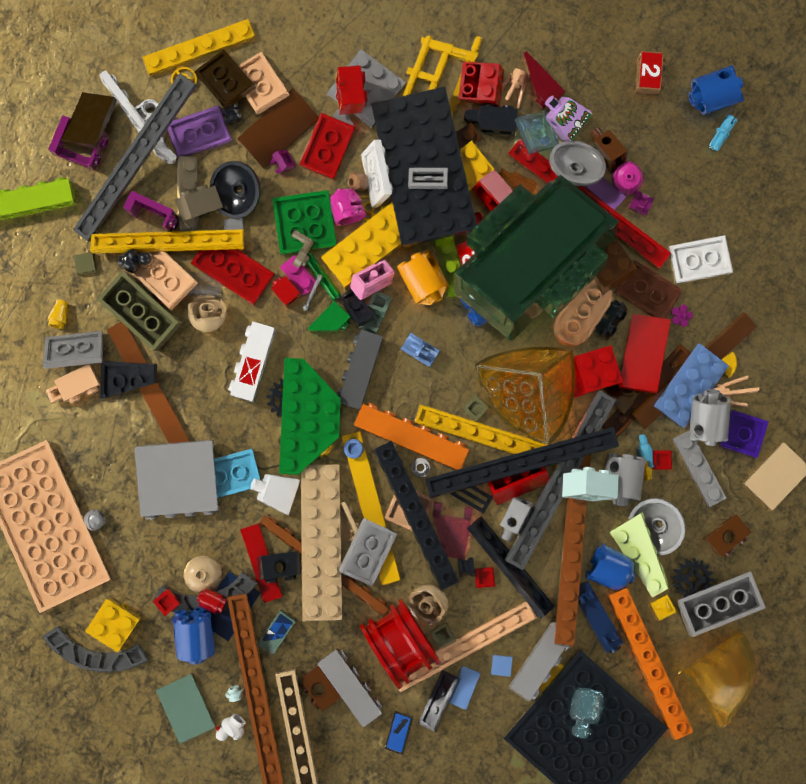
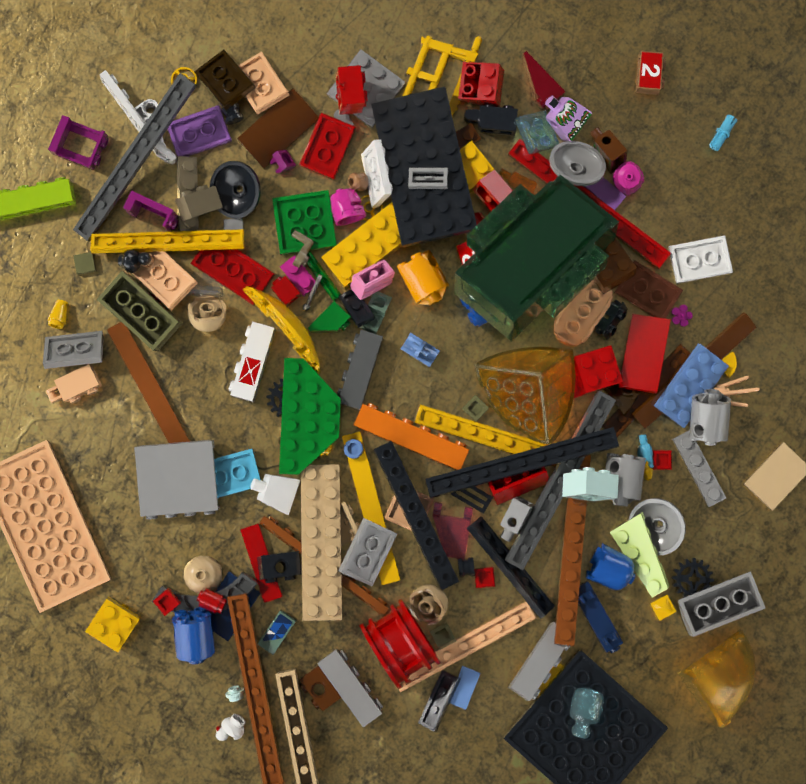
(89, 120): dark brown tile -> none
(91, 659): dark grey tile -> none
(94, 520): light grey piece -> none
(125, 377): black wing -> none
(185, 708): sand green tile -> none
(198, 47): yellow plate -> none
(288, 323): none -> yellow brick
(399, 732): slope -> none
(420, 473): white plate -> none
(448, 261): lime plate -> none
(501, 665): medium blue tile -> none
(516, 79): light nougat plant -> none
(641, 203): magenta tile -> none
(649, 663): orange brick -> none
(716, 90): blue cylinder -> none
(716, 537): reddish brown brick -> none
(745, 434): dark purple plate -> none

